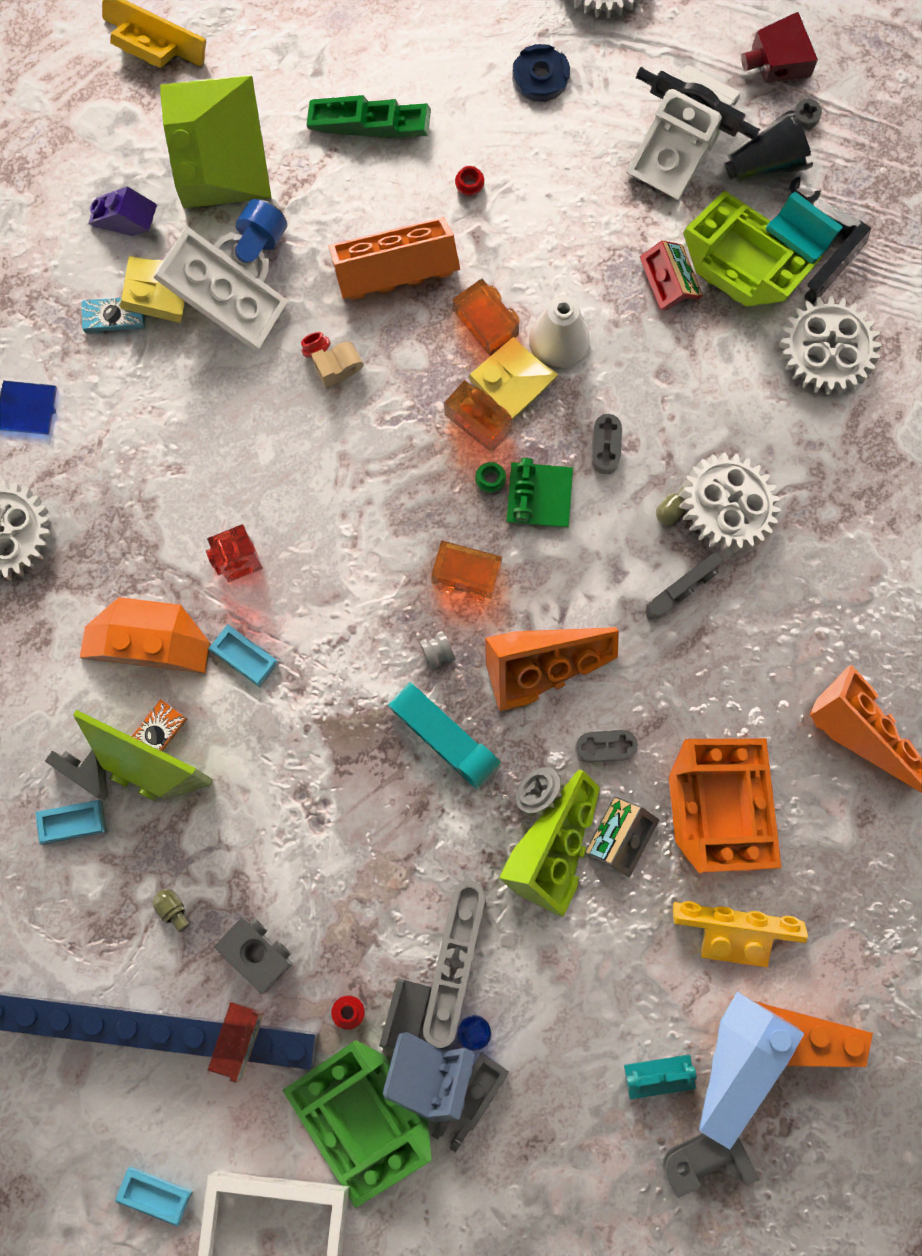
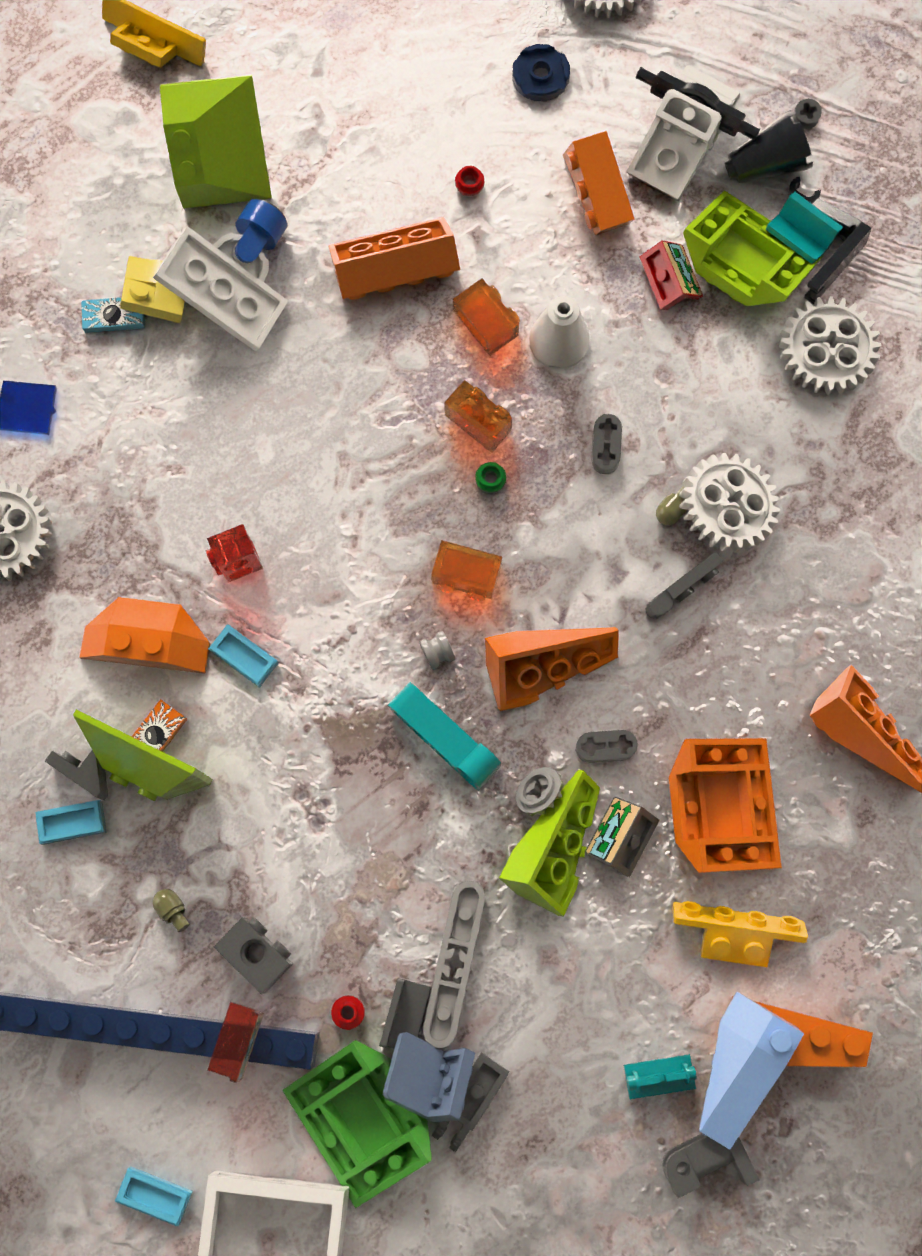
(123, 212): dark purple slope -> none
(314, 342): red plate -> none
(337, 363): tan leg -> none
(368, 118): green slope -> none
(473, 1037): clear blue wheel -> none
(512, 377): light yellow plate -> none
(539, 494): green hinge -> none
(598, 183): none -> orange wedge
(782, 51): dark red torso -> none

